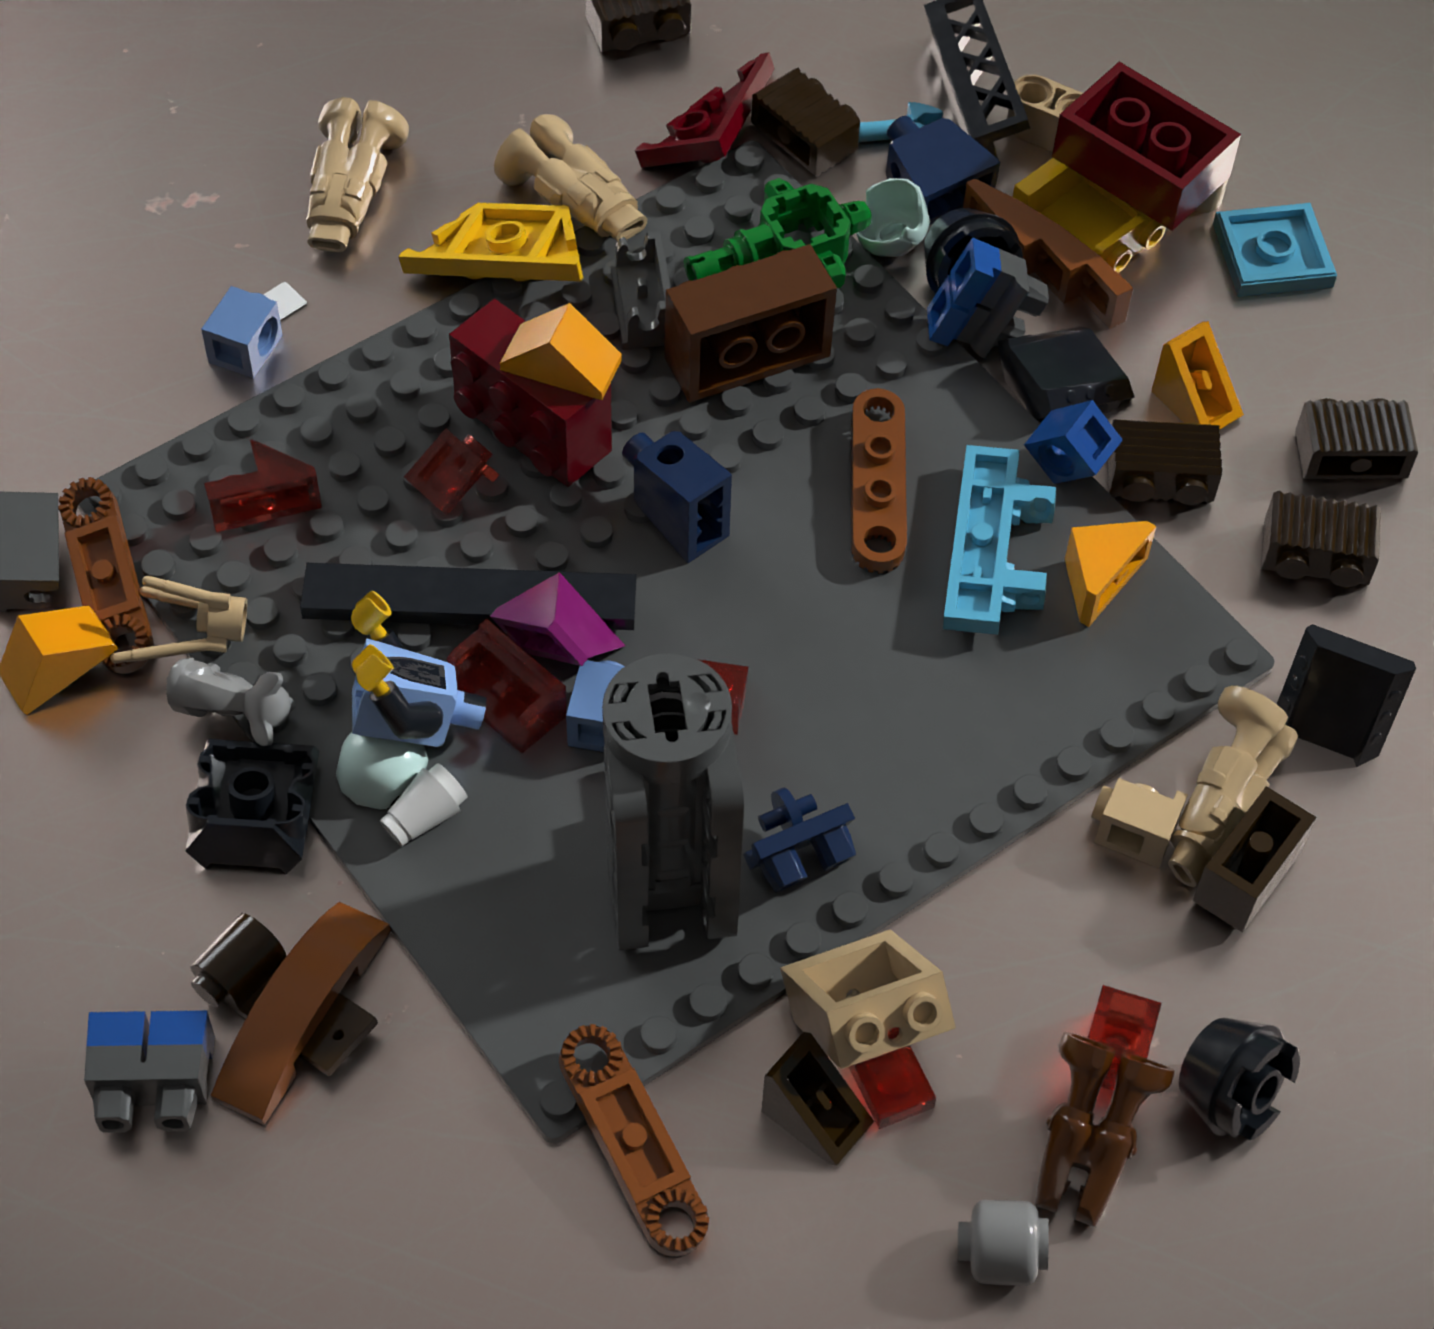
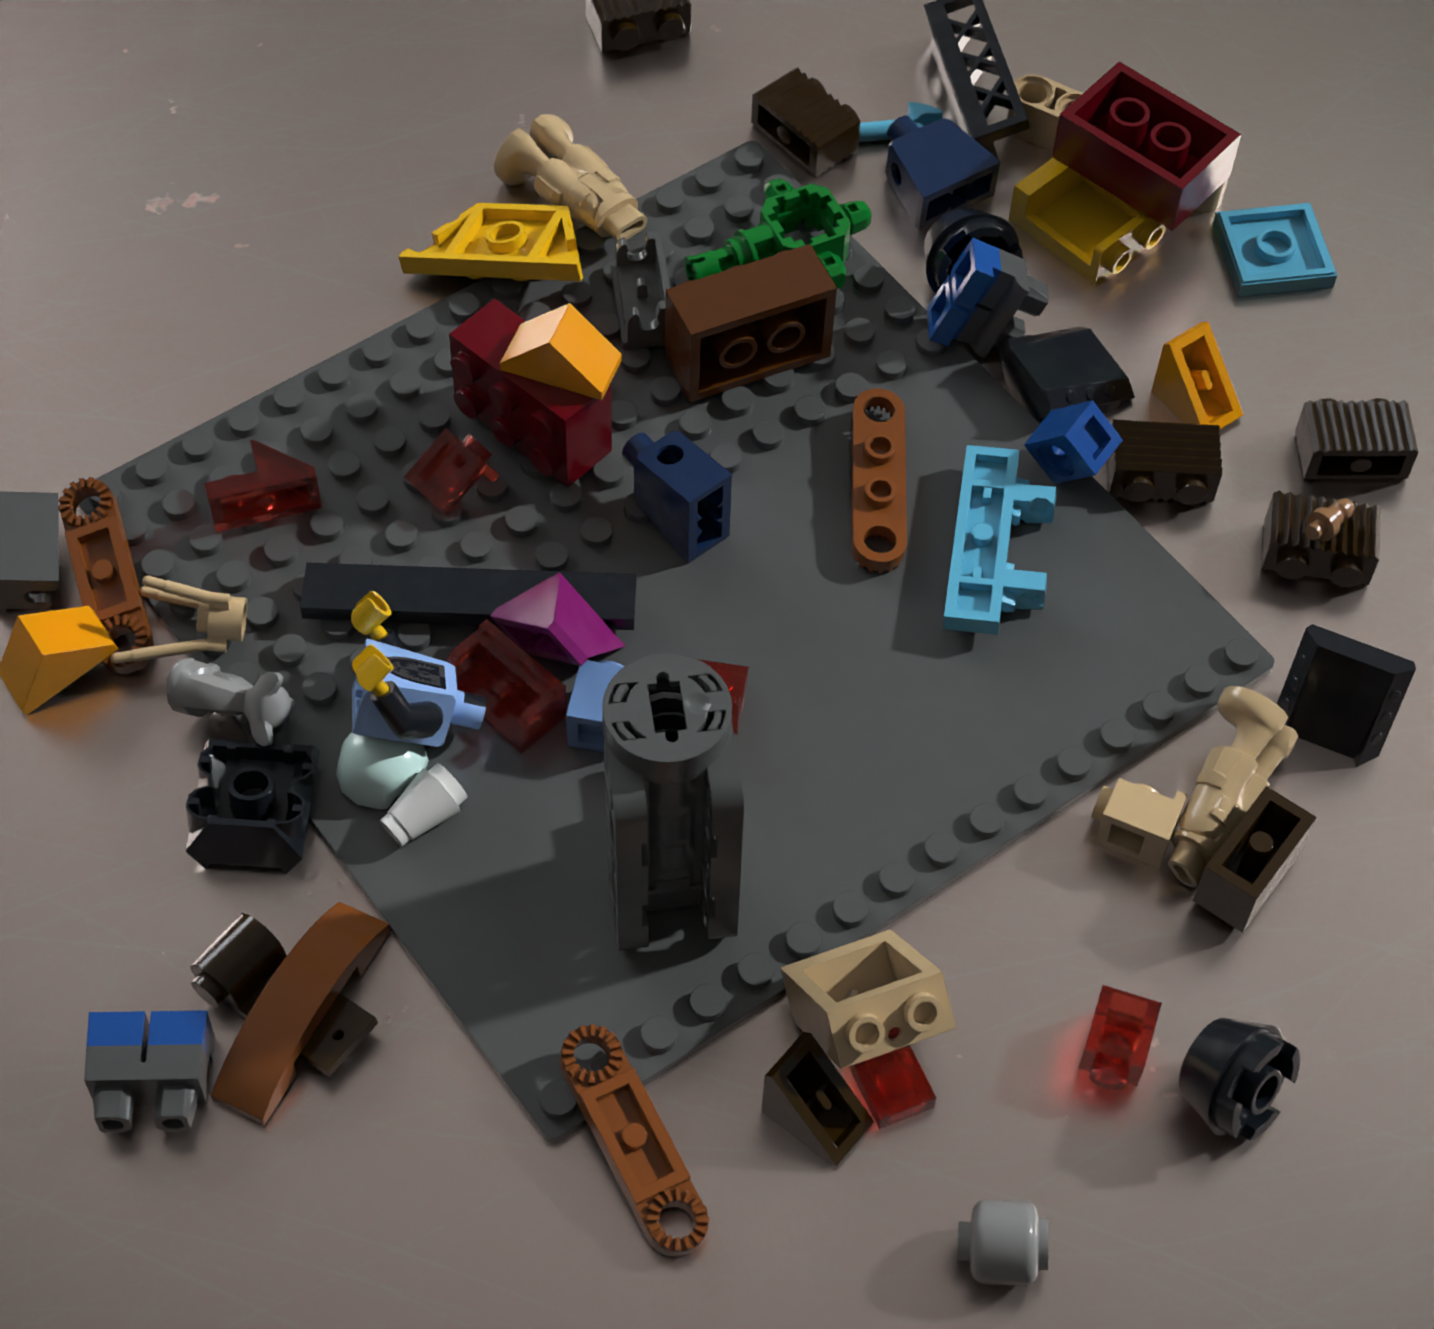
(242, 331): medium blue brick -> none
(286, 298): white sticker -> none
(345, 177): tan piece -> none
(711, 122): dark red wing -> none
(778, 852): dark blue hips -> none
(897, 218): light aqua hair -> none
(1057, 255): dark orange slope -> none
(1091, 1147): reddish brown piece -> none
(1103, 561): light orange slope -> none
(1326, 522): none -> medium nougat piece

